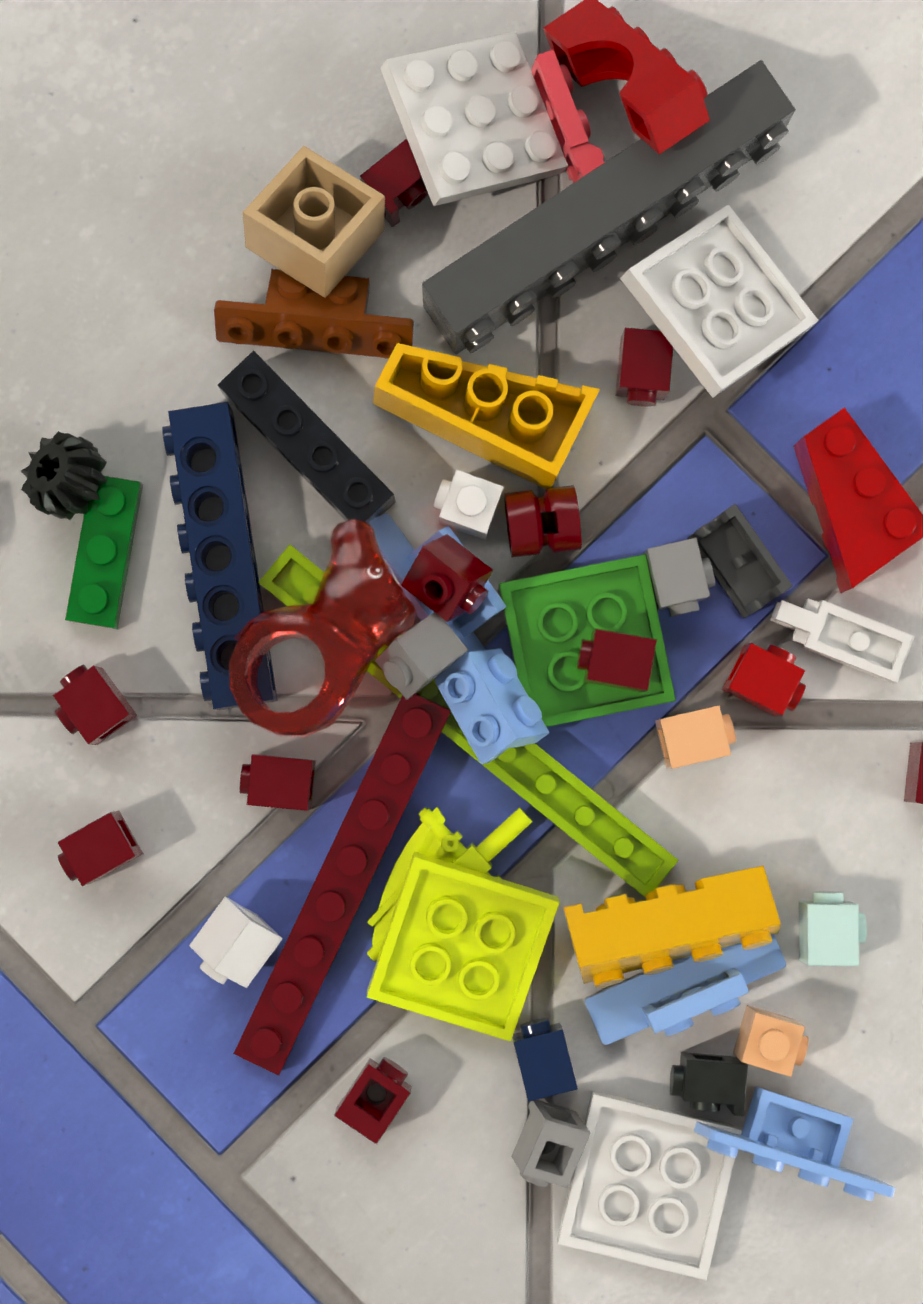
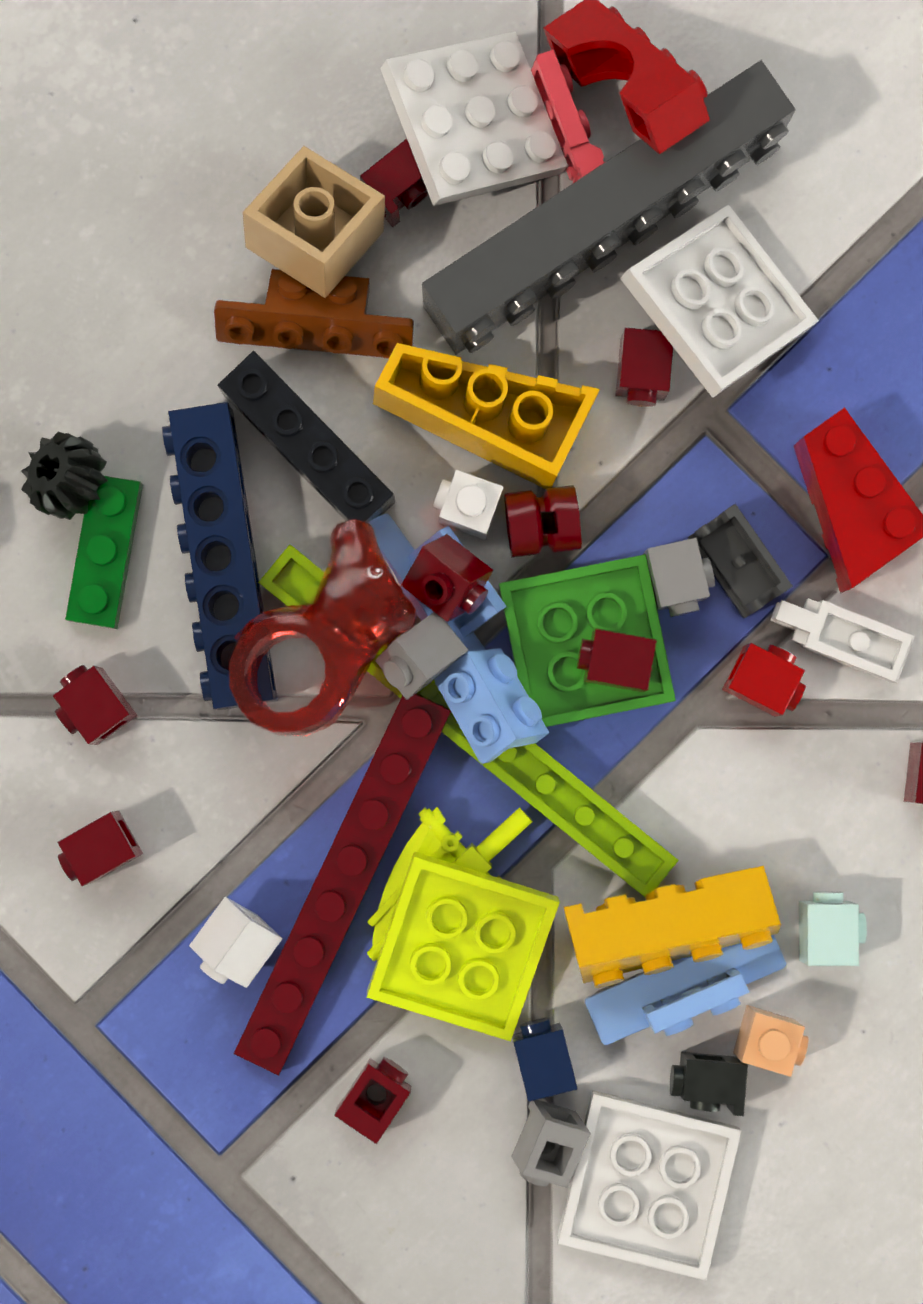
(278, 782): dark red brick -> none
(695, 736): light nougat brick -> none
(795, 1134): light blue bracket -> none

